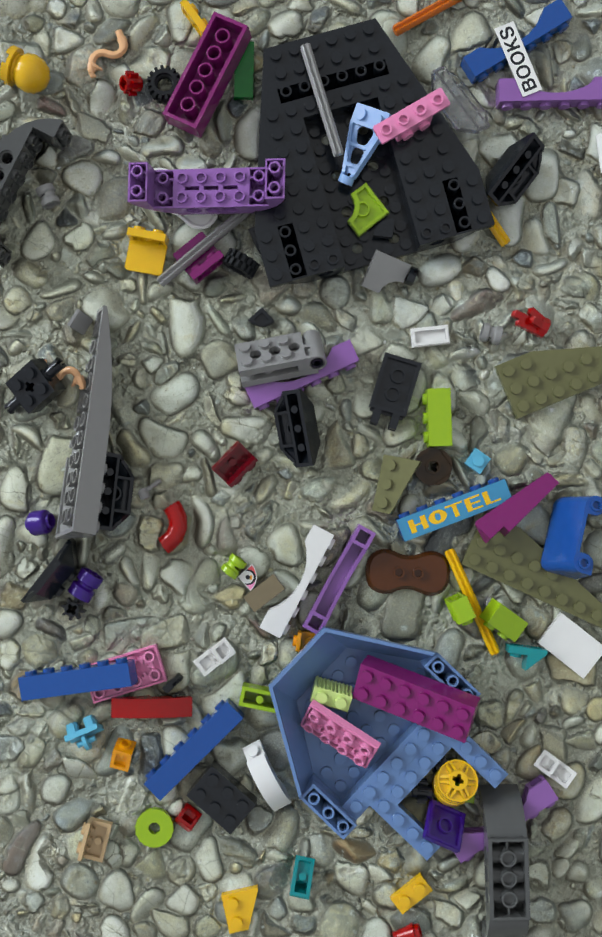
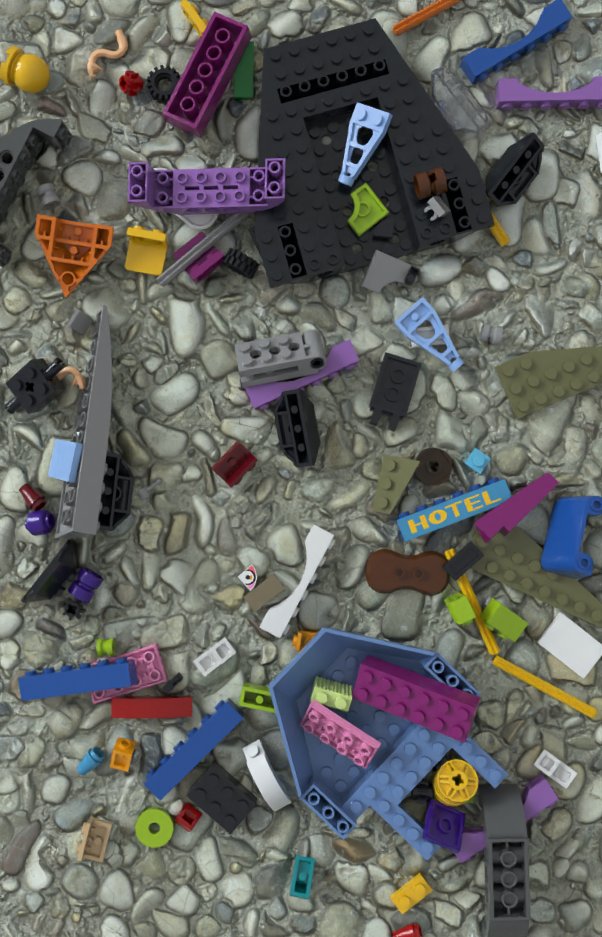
(33, 498): none -> dark red cone
(65, 460): none -> light blue tile
(72, 248): none -> orange wedge
(76, 734): medium azure hips -> none
(91, 760): none -> dark azure cone
(106, 647): none -> lime wheel
(176, 529): red cylinder -> none
(233, 566): lime wheel -> none
(239, 907): yellow wing -> none
(261, 319): black tile -> none
(321, 99): light grey axle -> none
(338, 579): medium lavender arch -> none
(411, 118): bright pink bracket -> none
(415, 316): none -> light blue plate
(430, 183): none -> reddish brown wheel
(437, 417): lime brick -> none
(438, 206): none -> light grey tile
(462, 560): none -> black tile
(518, 59): white sticker -> none
(530, 654): teal slope -> none
(533, 322): red rock -> none
(544, 686): none -> yellow axle

